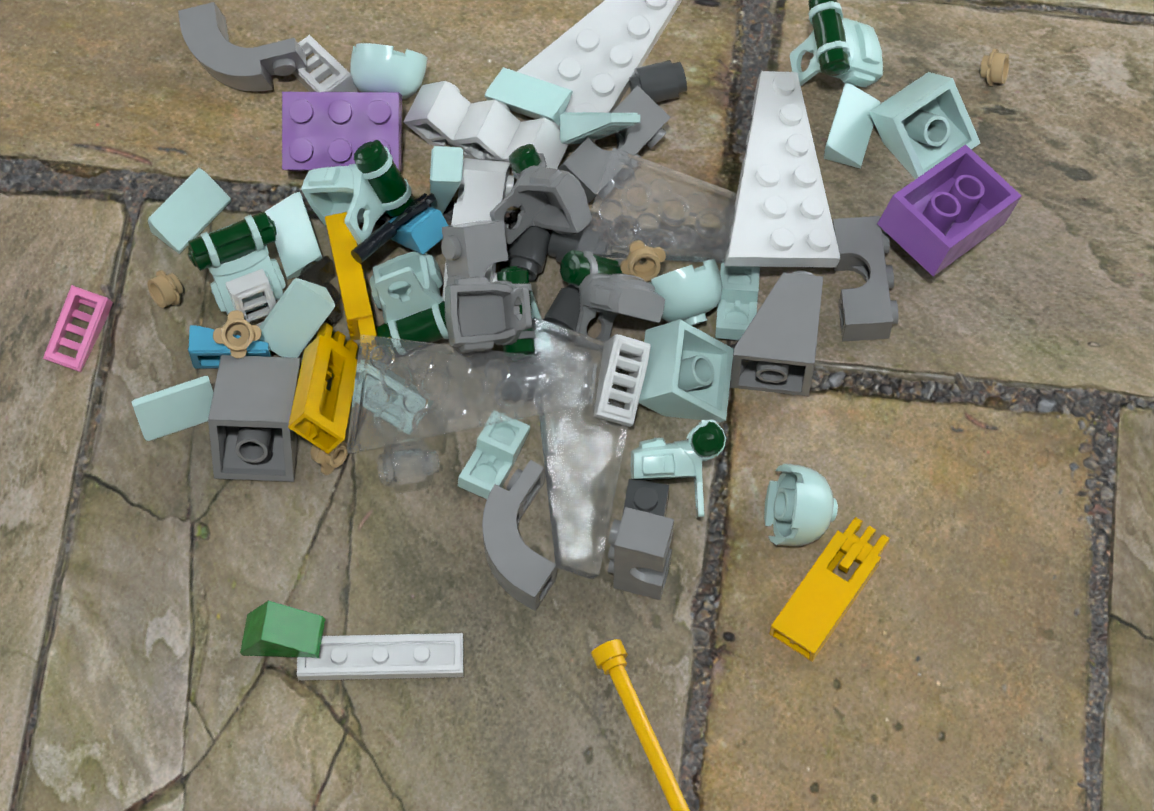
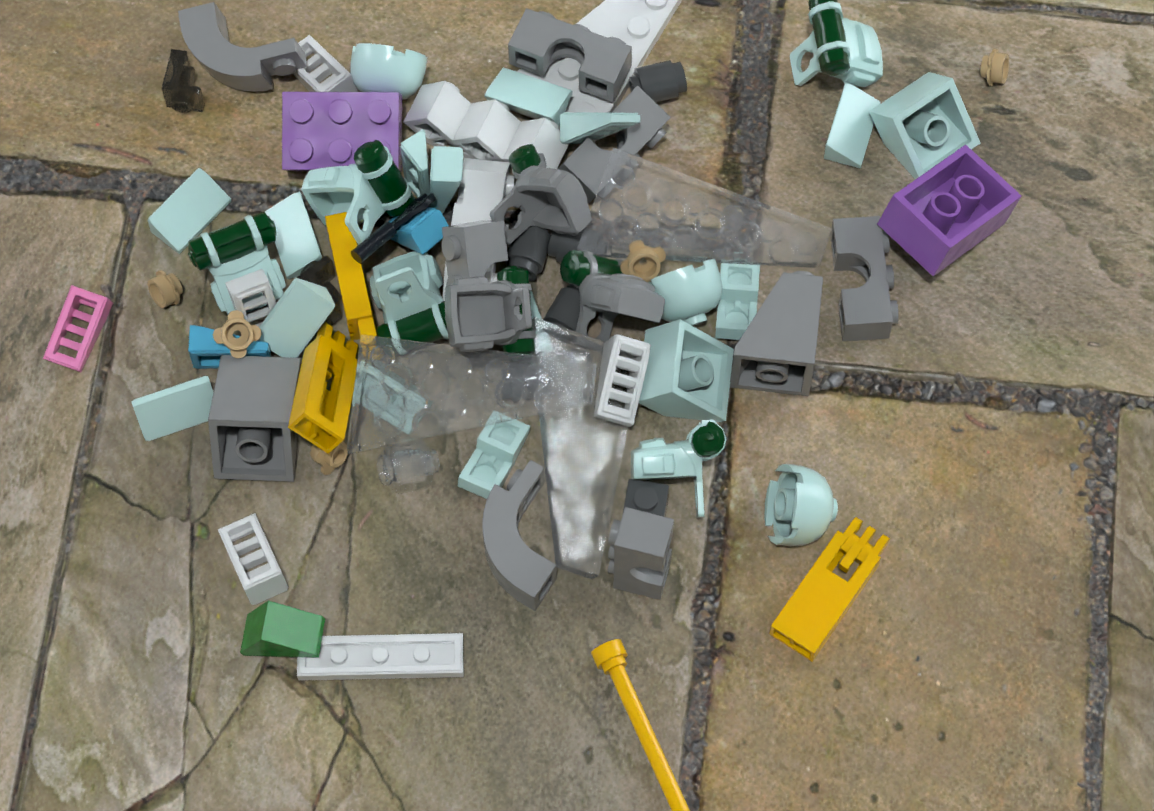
(178, 84): none -> clear smoke bracket
(263, 581): none -> white slope
(416, 163): none -> light aqua slope
(543, 39): none -> light grey arch
(781, 192): white wing -> none

